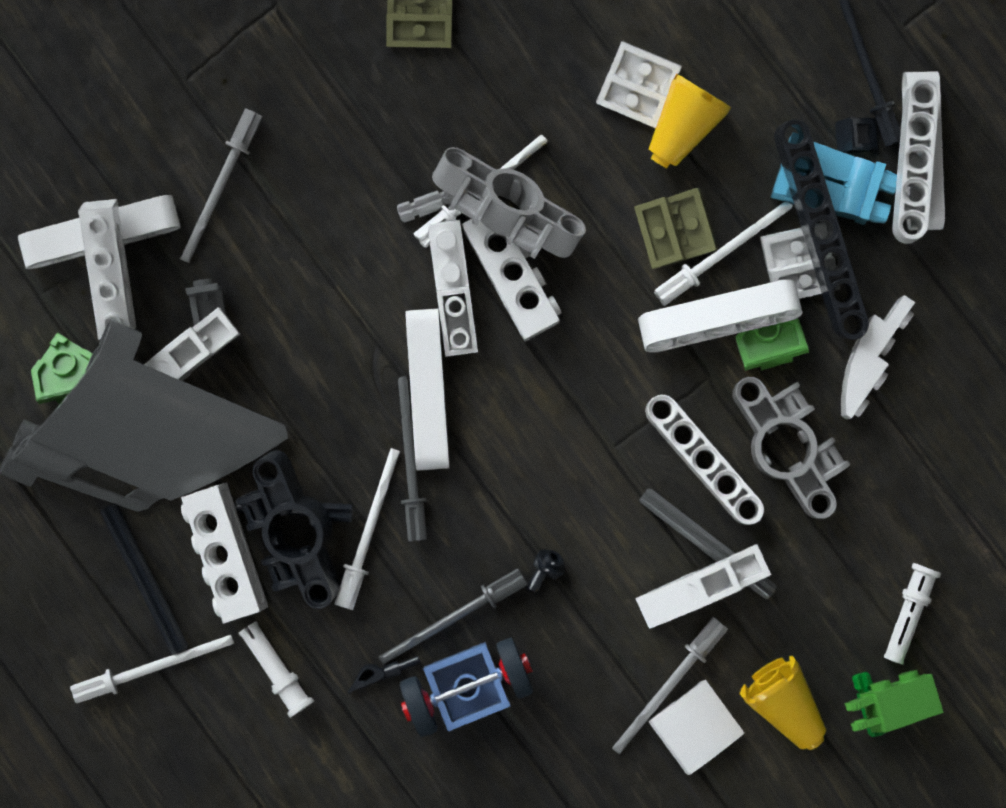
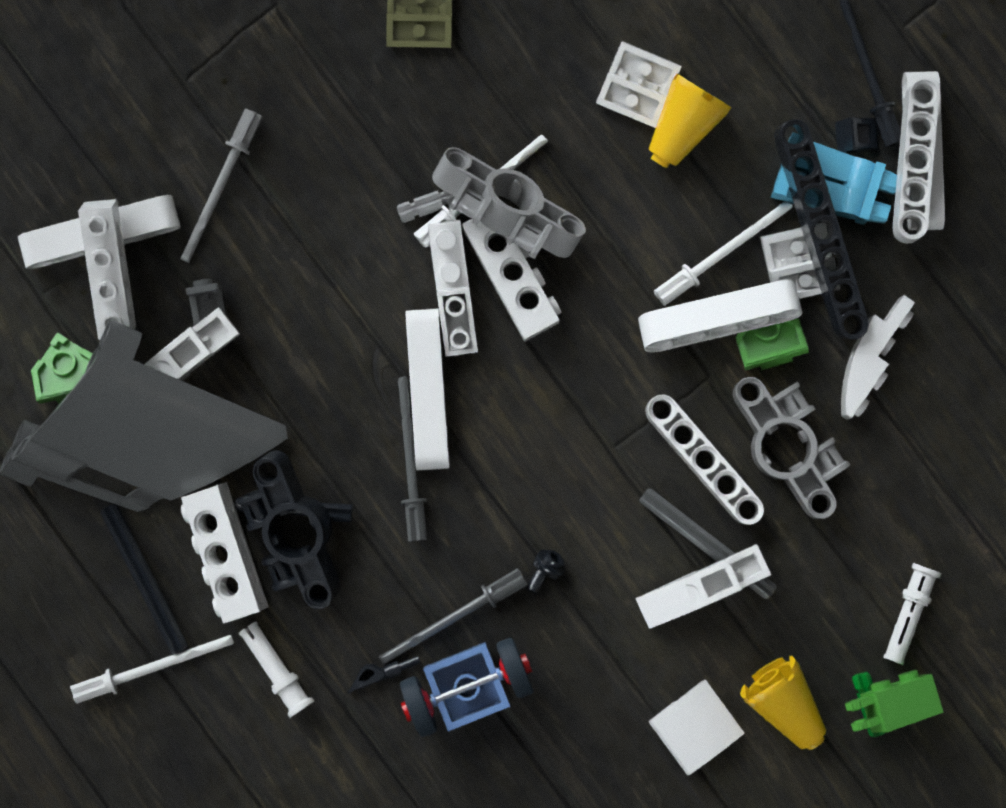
(354, 574): white piece -> none
(676, 228): olive slope -> none
(698, 650): light grey piece -> none

